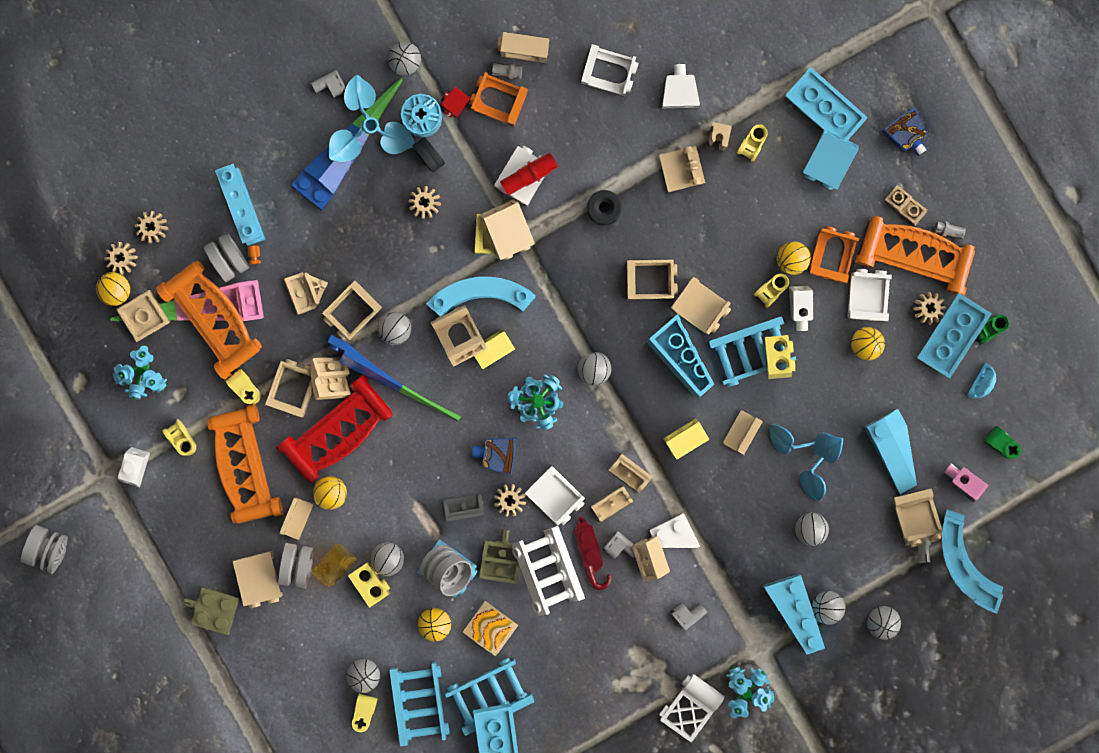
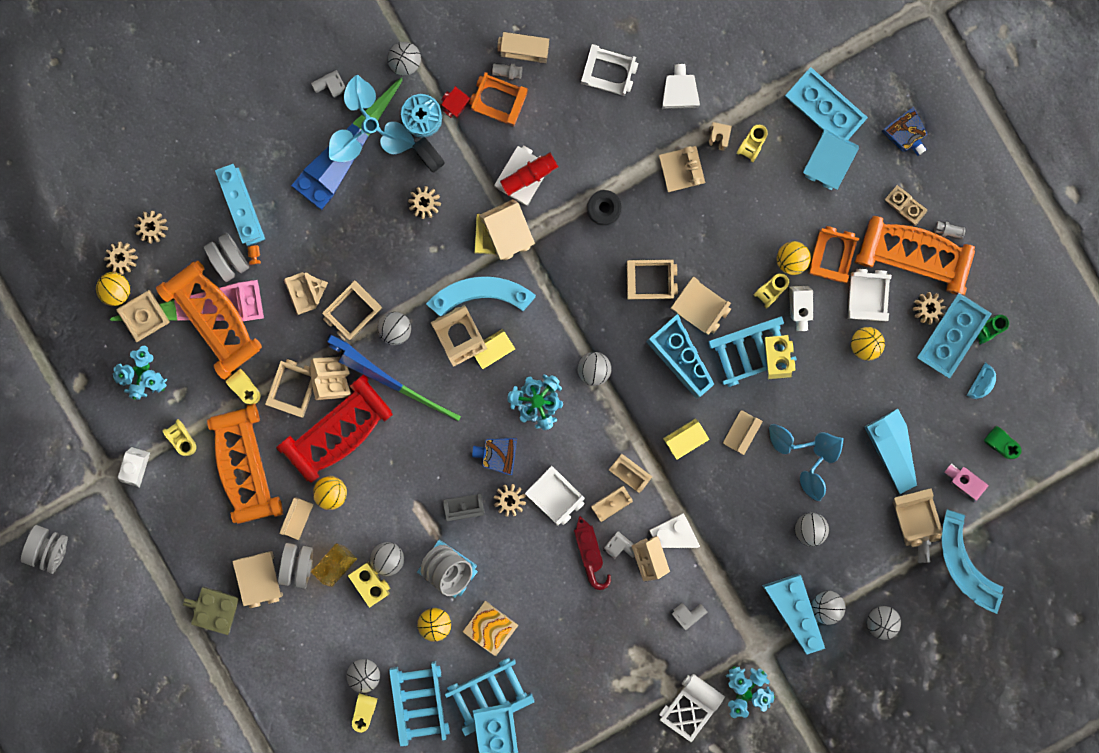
(498, 561): olive plate -> none
(564, 565): white fence -> none

